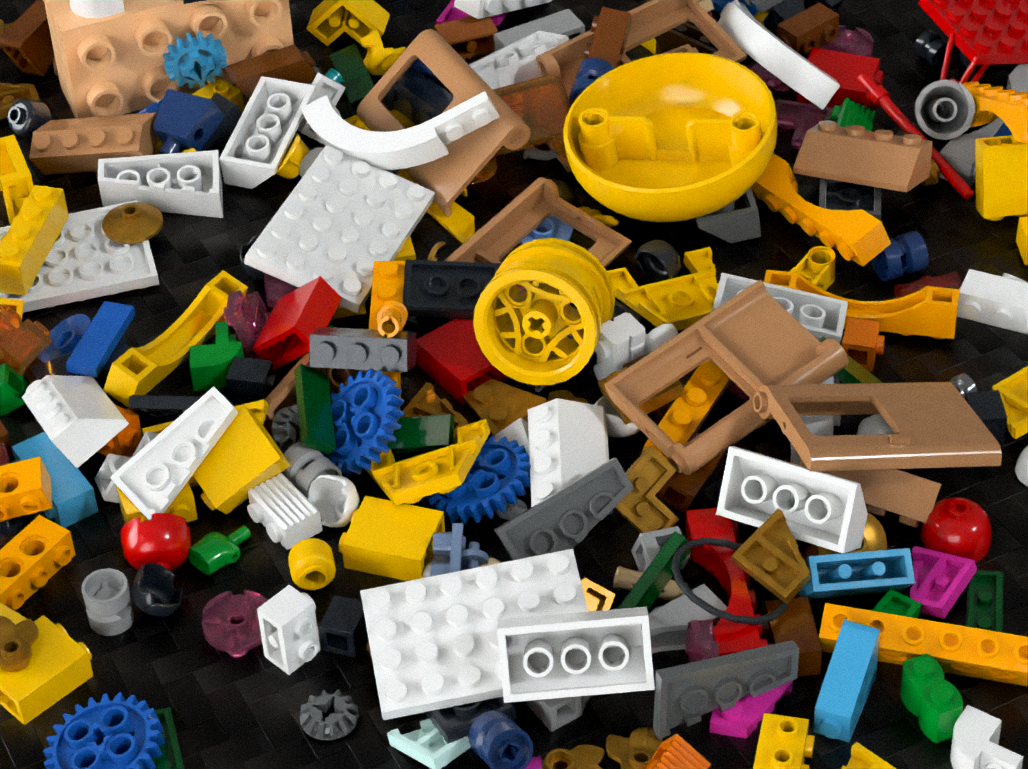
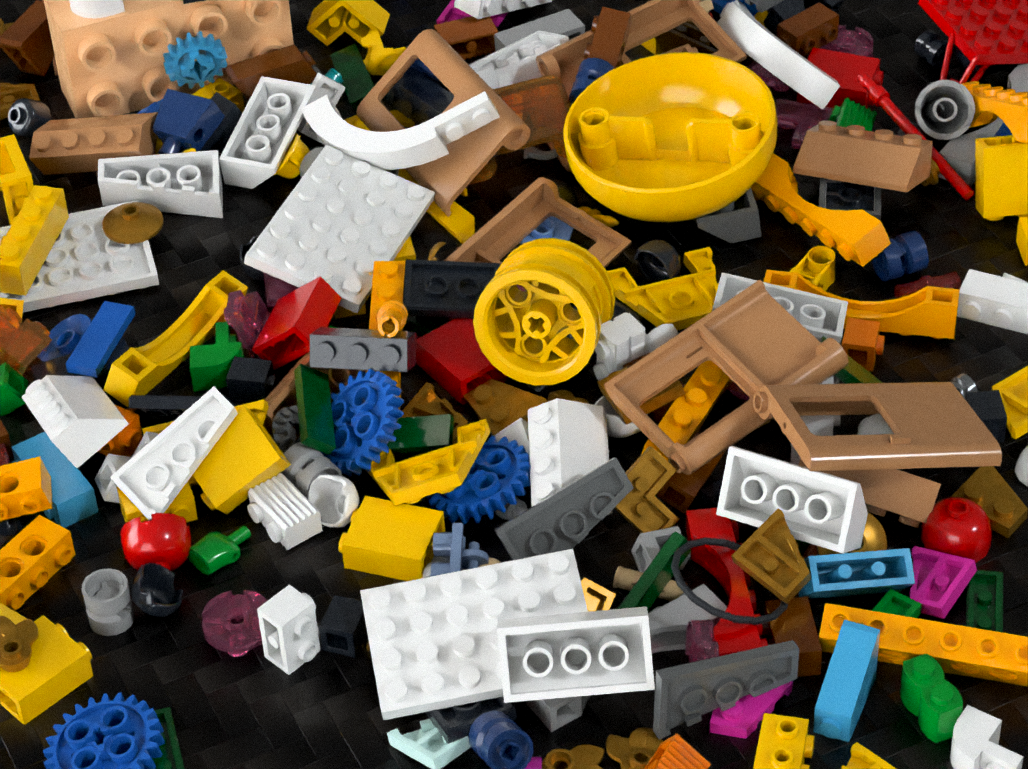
(311, 564): yellow head -> none
(334, 726): dark grey gear -> none
(996, 498): none -> pearl gold wing

